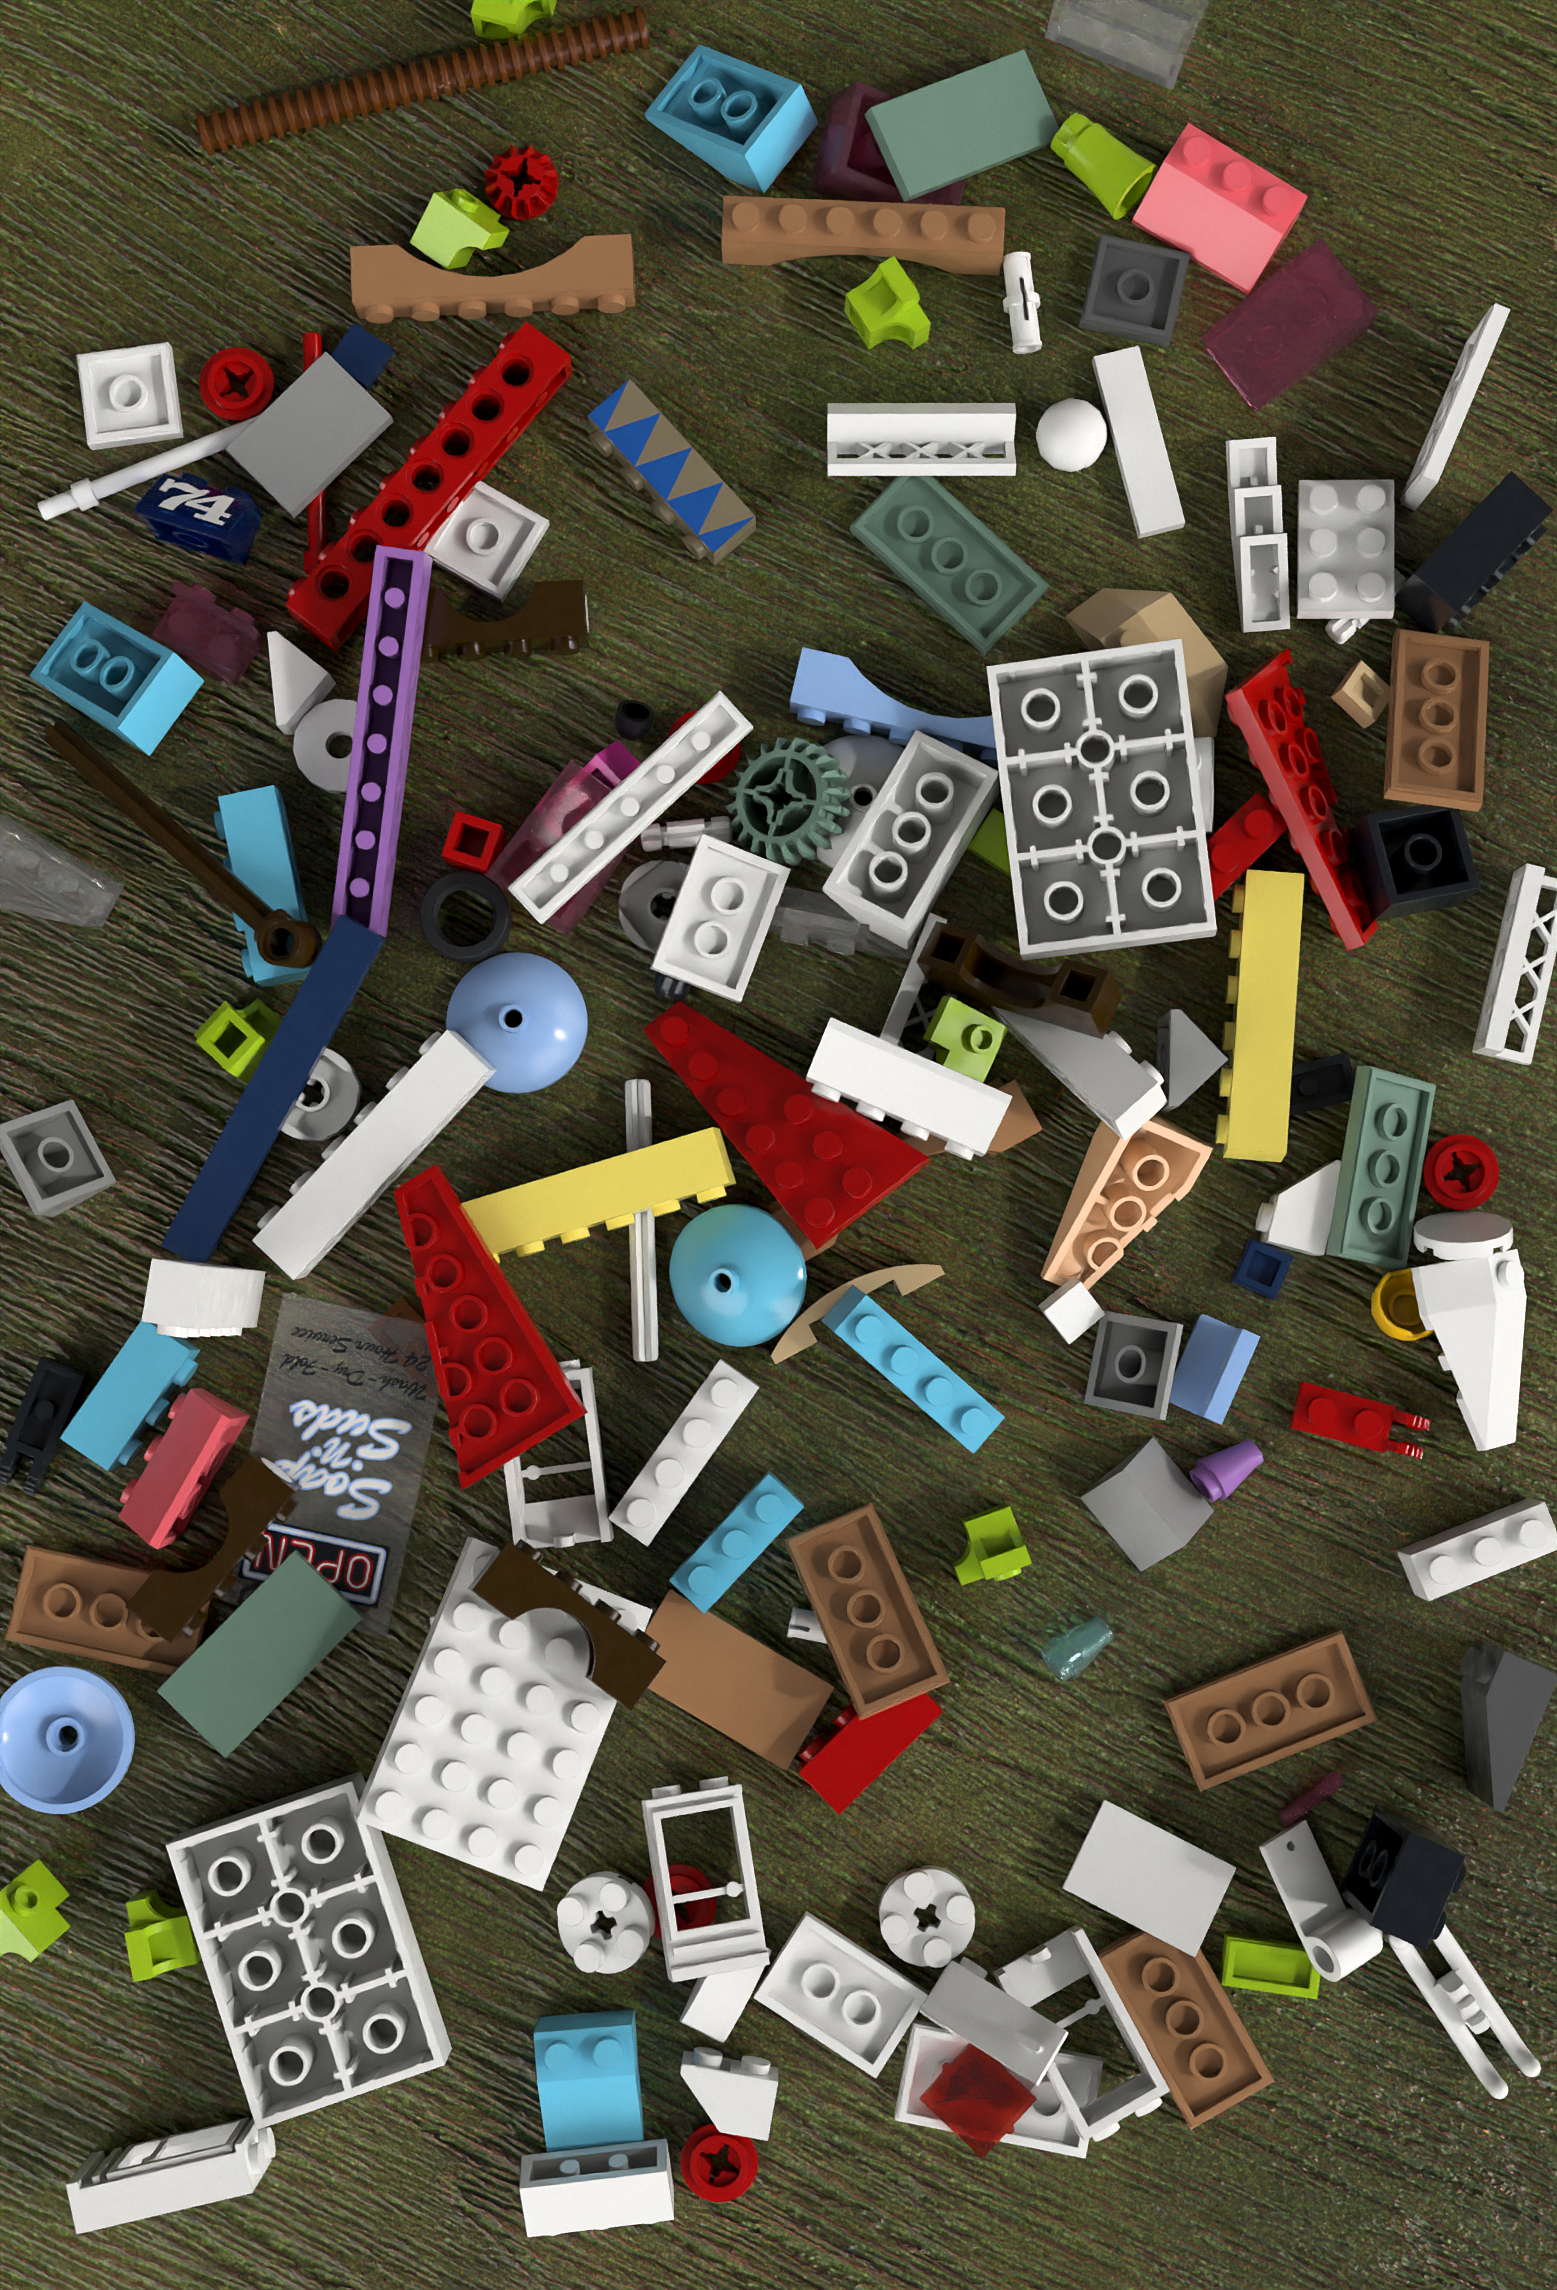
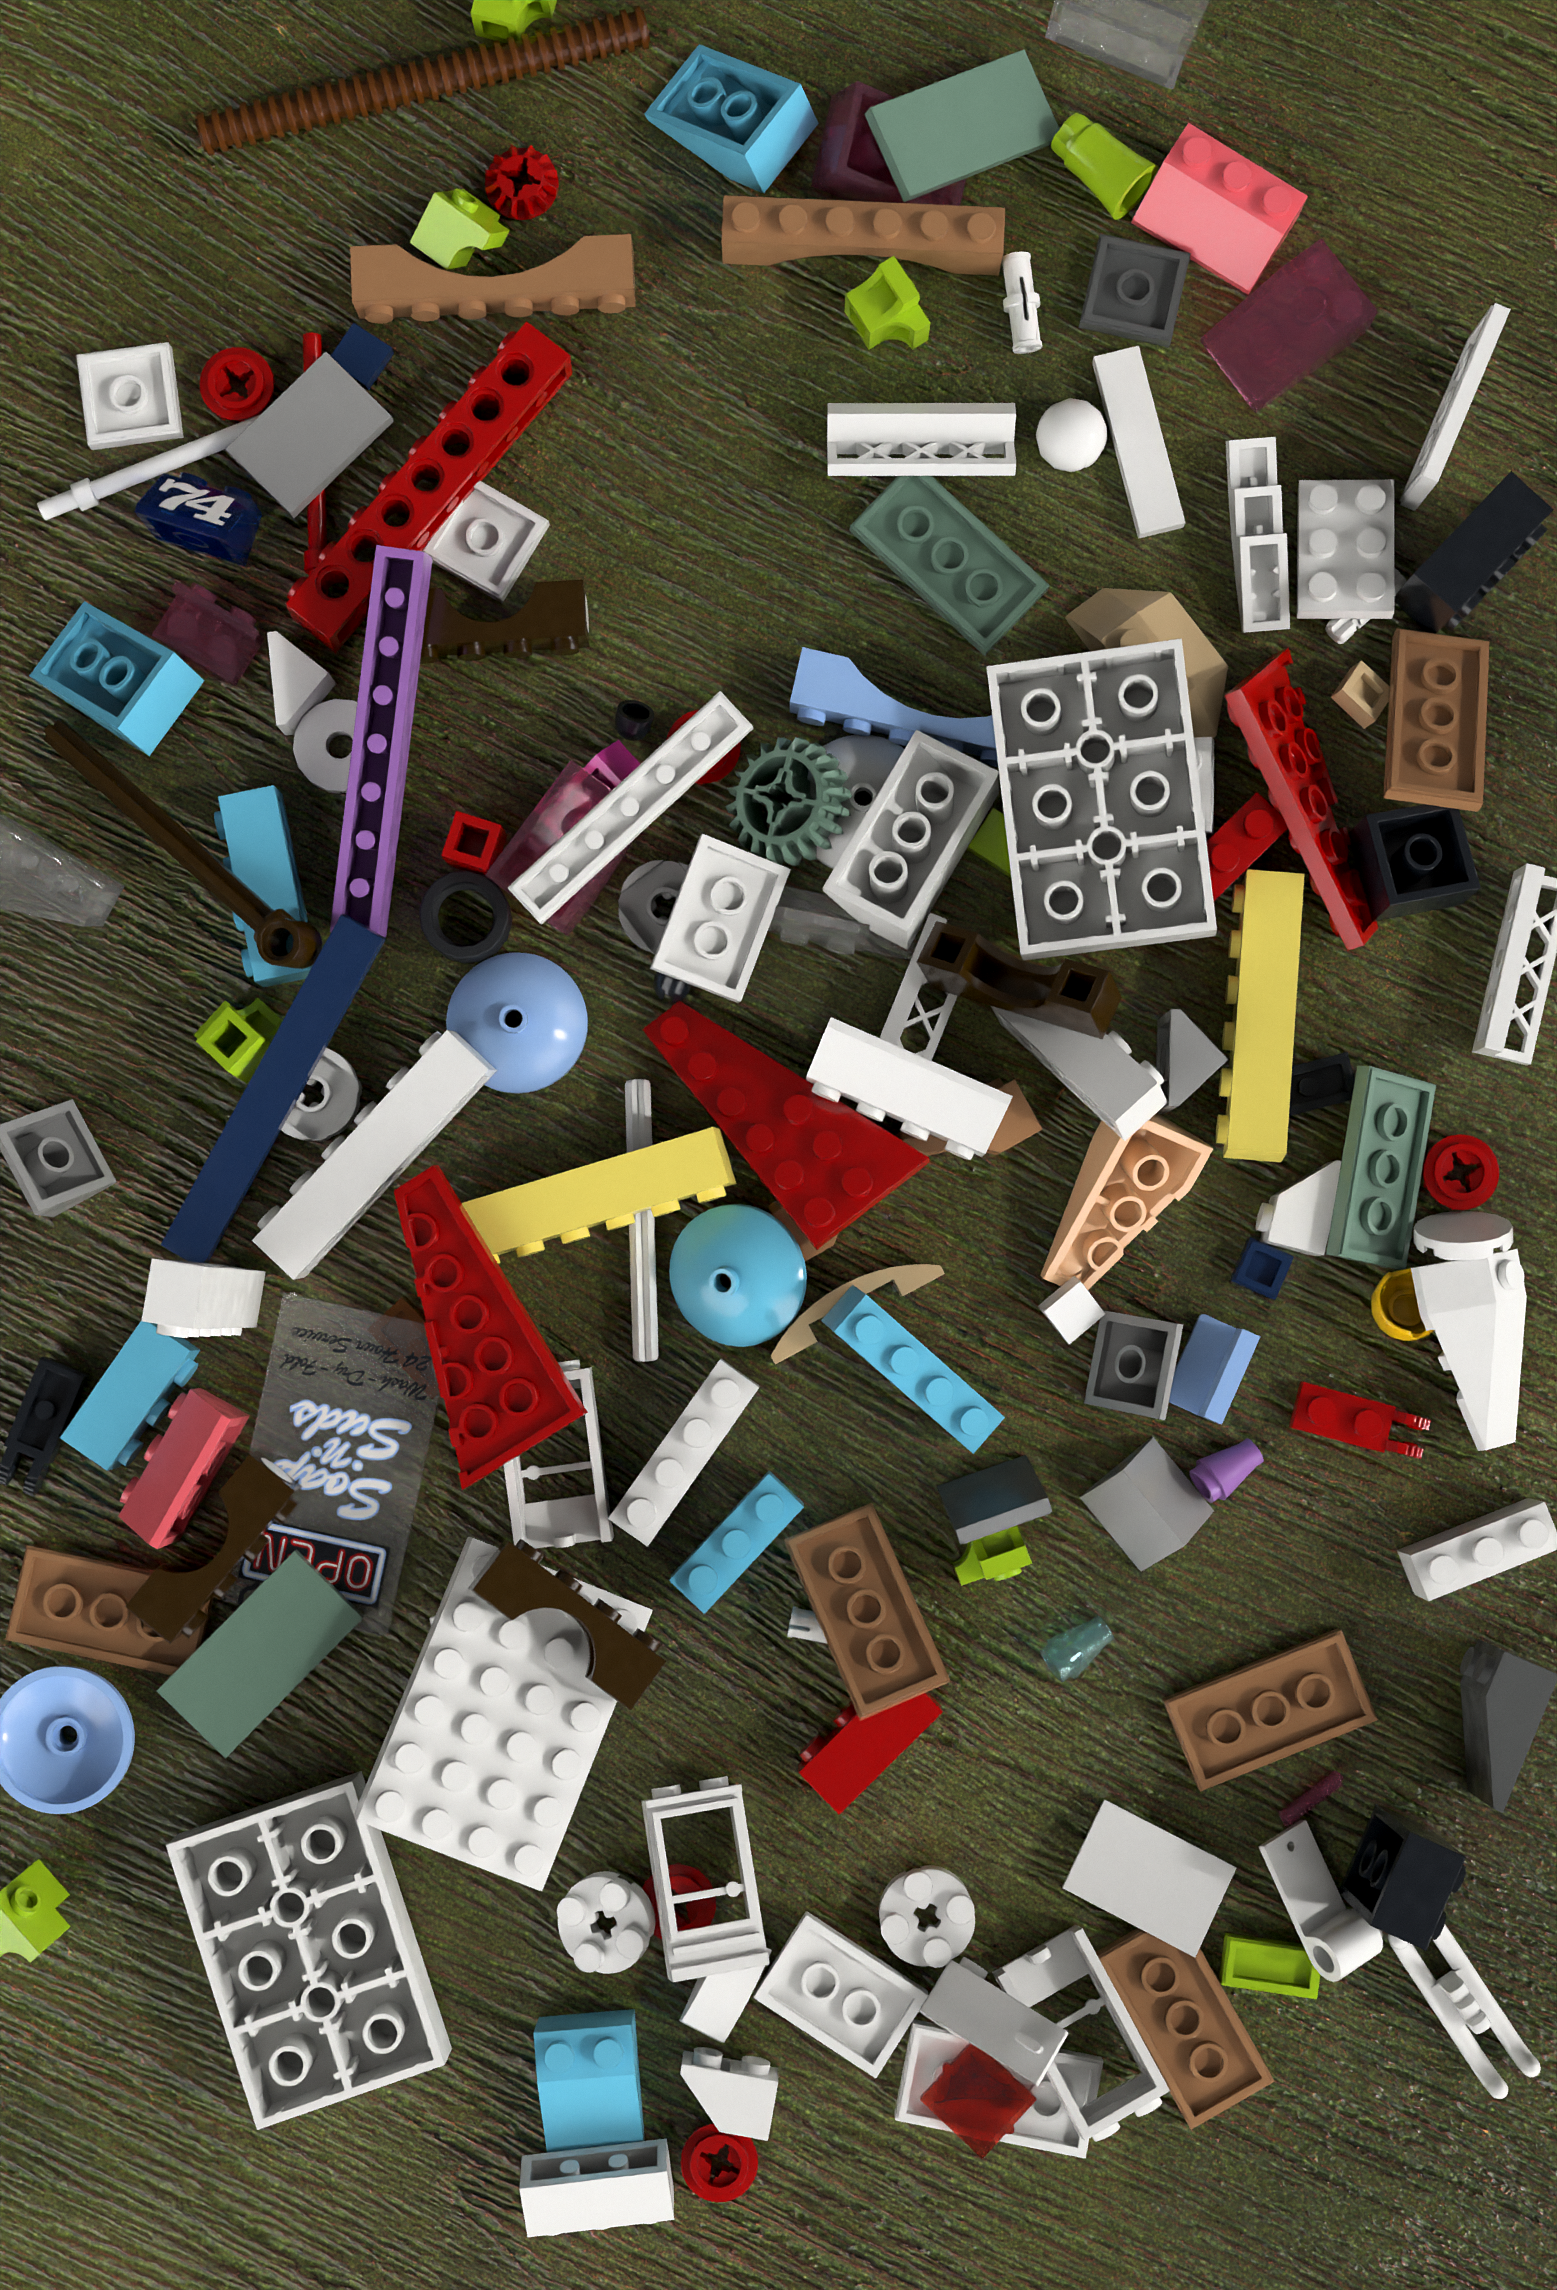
(158, 1936): lime brick -> none
(169, 2174): white door -> none
(671, 473): dark tan brick -> none
(685, 833): white axle -> none
(734, 1680): medium nougat tile -> none
(964, 1038): lime brick -> none
(994, 1499): none -> dark grey tile

